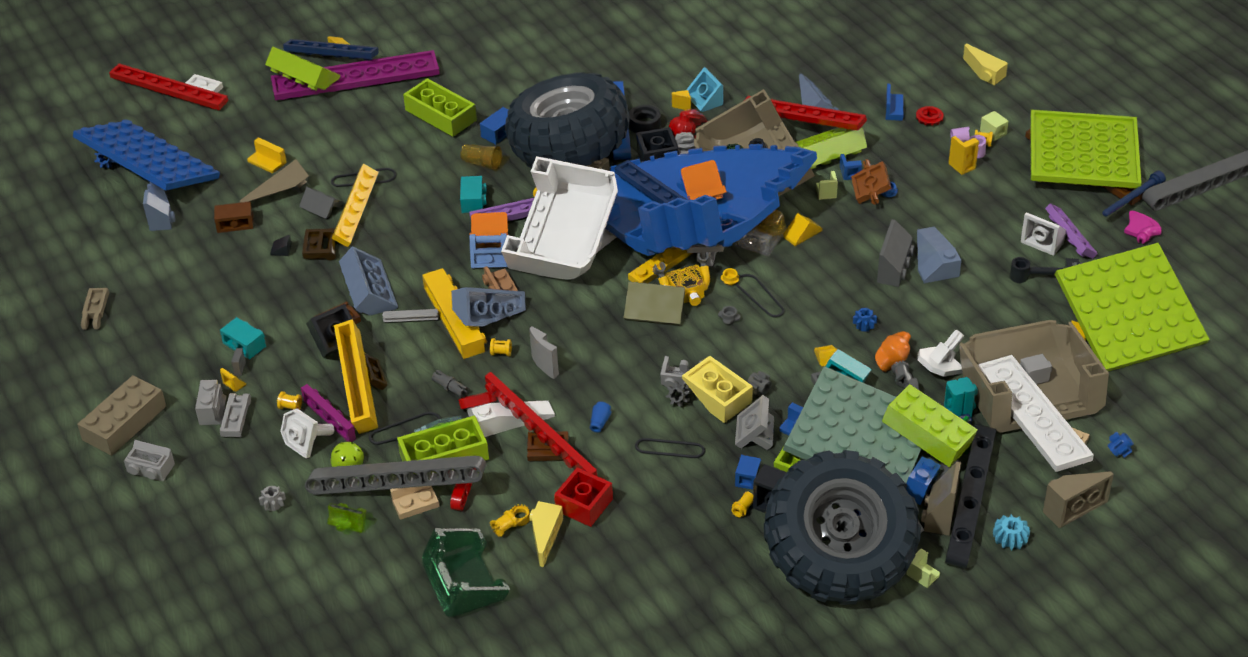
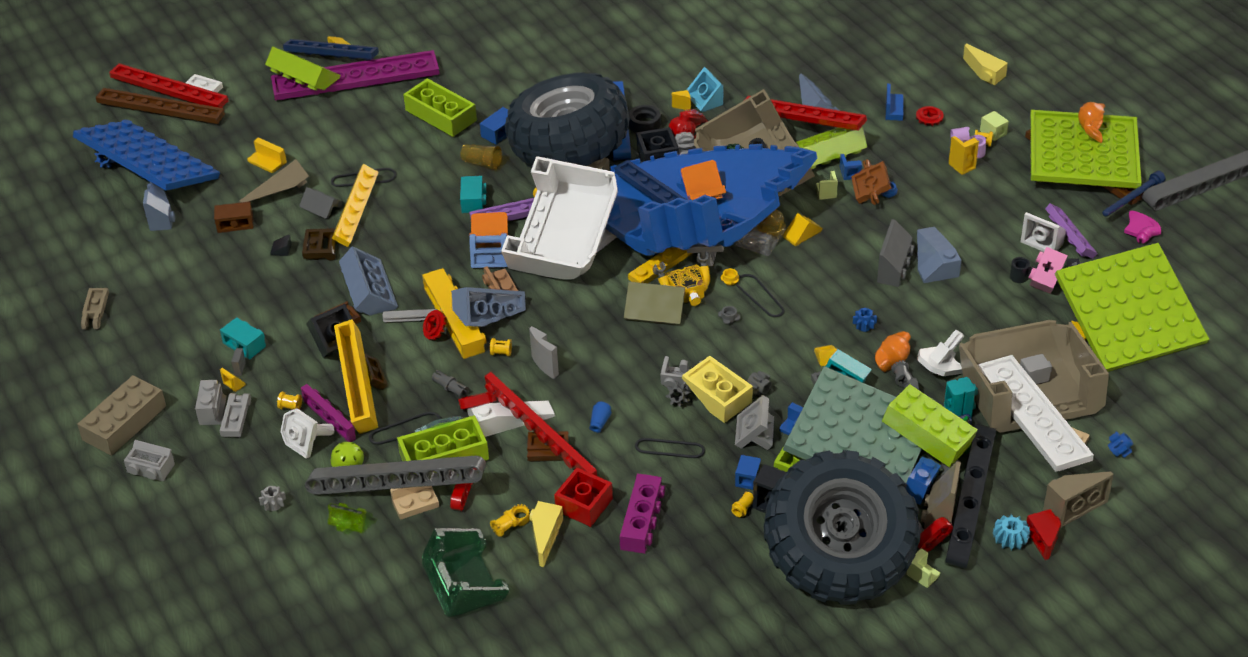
(160, 105): none -> reddish brown plate
(429, 329): none -> red gear
(641, 513): none -> magenta brick
(935, 534): none -> red beam
(1044, 531): none -> red slope
(1046, 280): none -> bright pink brick
(1091, 119): none -> orange hair

